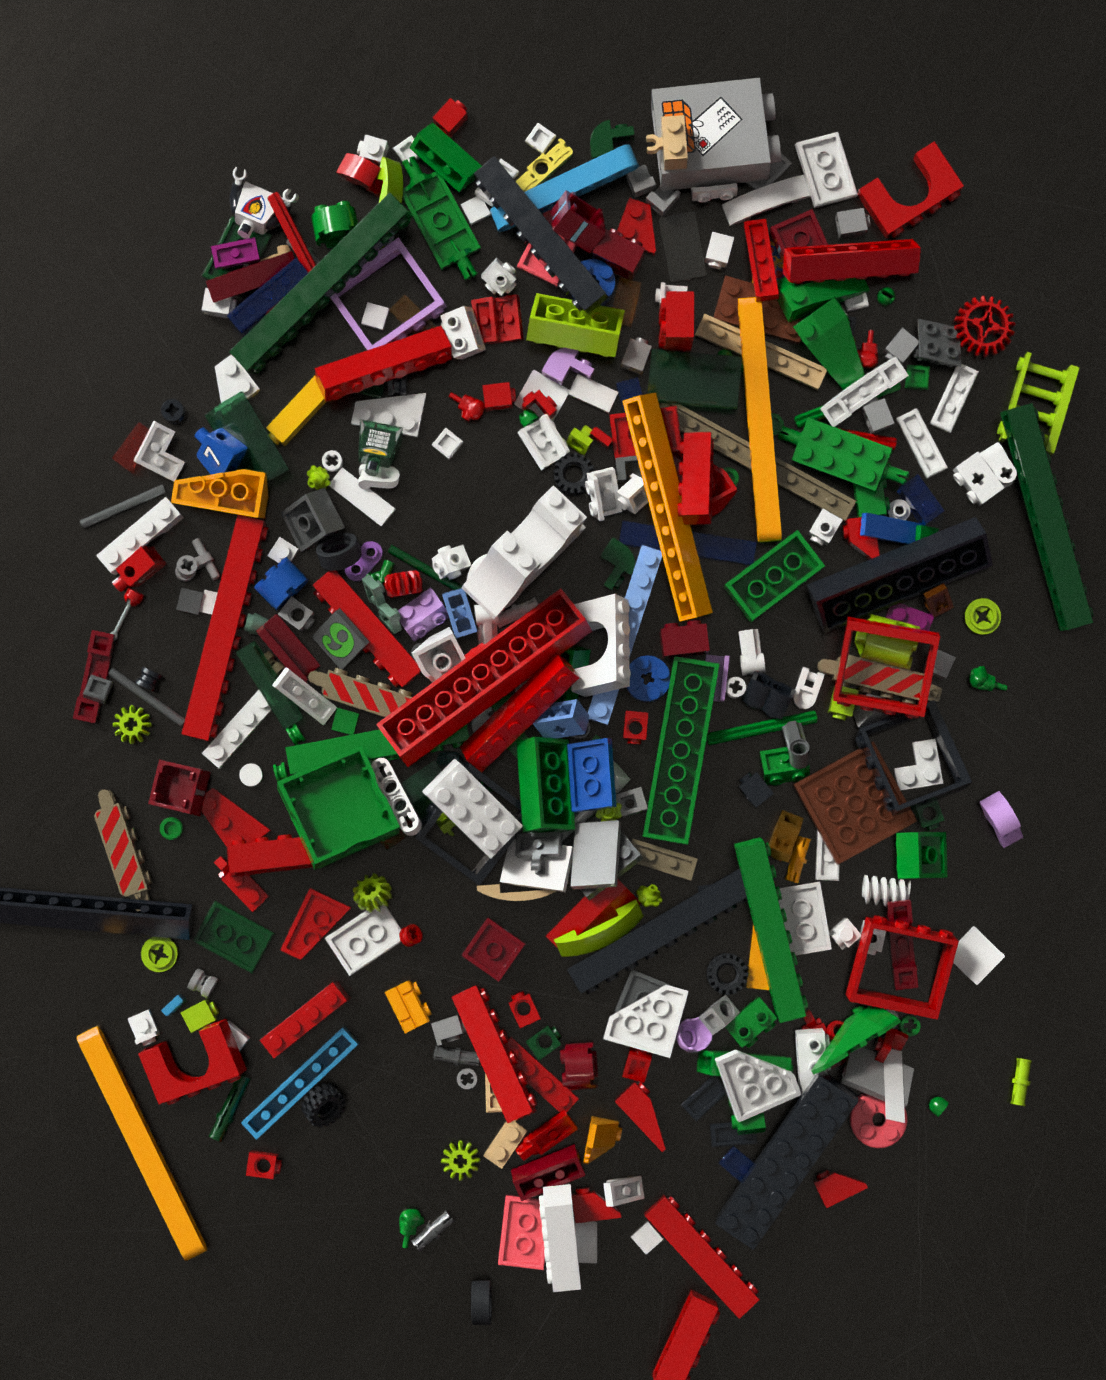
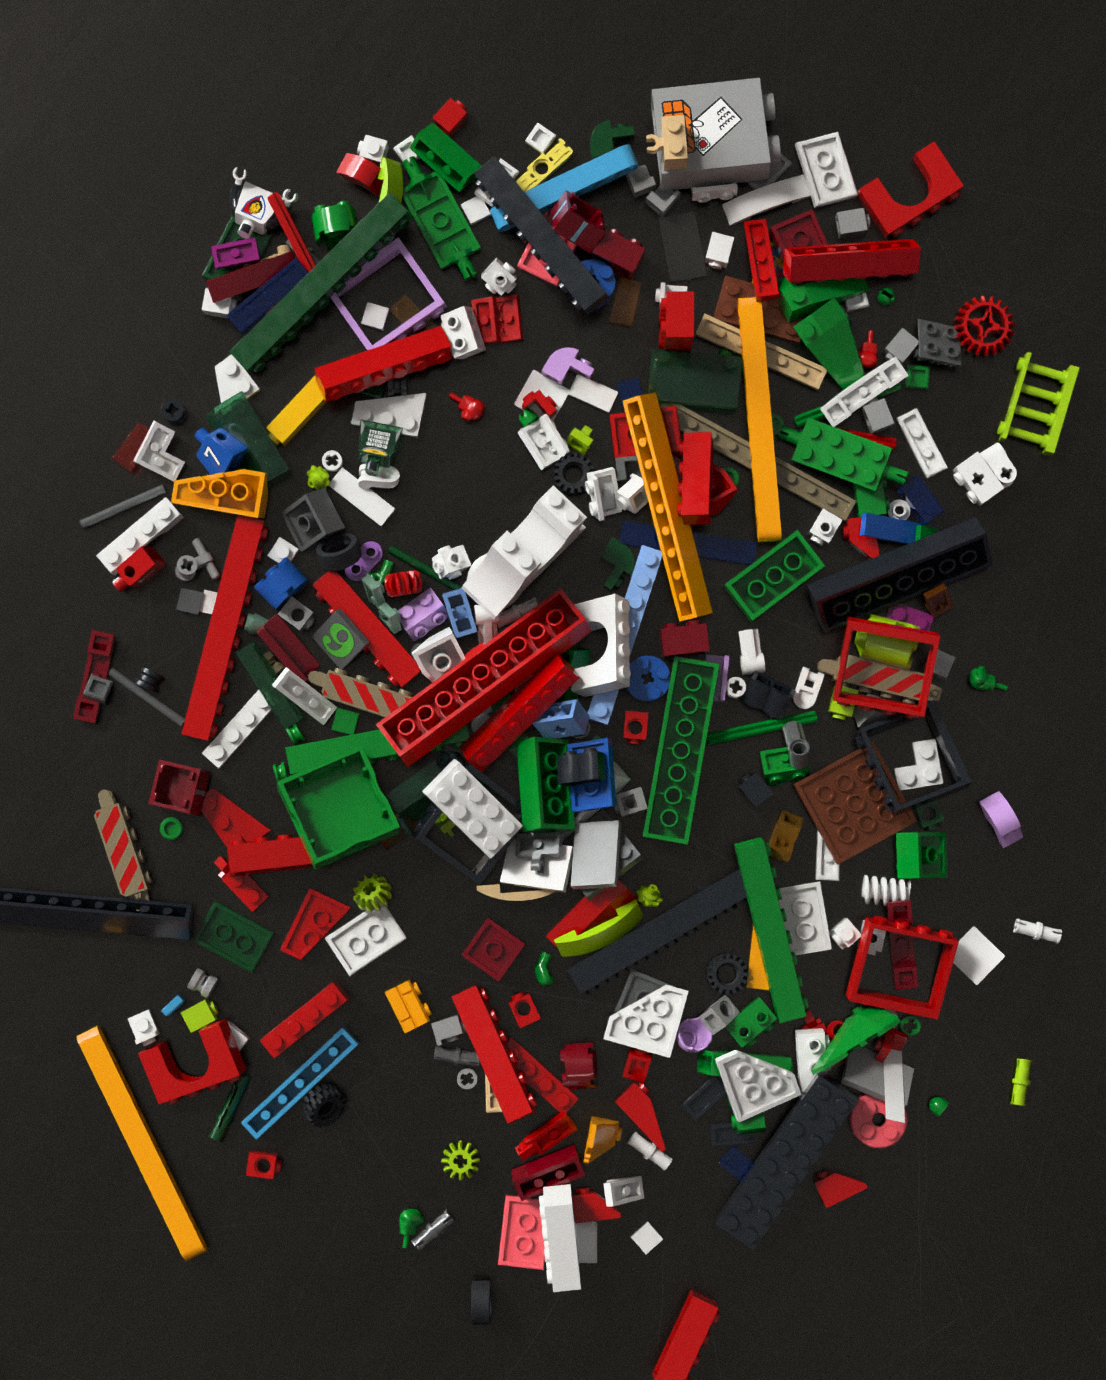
(132, 598): hinge -> none
(137, 730): lime gear -> none
(149, 958): lime gear -> none
(251, 774): white tile -> none
(396, 796): white beam -> none
(410, 935): red bush -> none
(447, 443): white tile -> none
(498, 396): red brick -> none
(505, 1143): tan plate -> none
(537, 1049): dark green brick -> none
(541, 970): none -> green arm
(561, 324): lime brick -> none
(581, 768): none -> black brick
(601, 437): red tile -> none
(610, 814): lime plant -> none
(636, 355): light grey brick -> none
(638, 224): red wing -> none
(649, 1151): none -> white pin
(665, 860): dark tan plate -> none
(701, 1256): red brick -> none
(797, 859): light orange pin -> none
(954, 398): white tile -> none
(993, 616): lime gear -> none
(1037, 931): none -> white pin
(1046, 517): dark green brick -> none

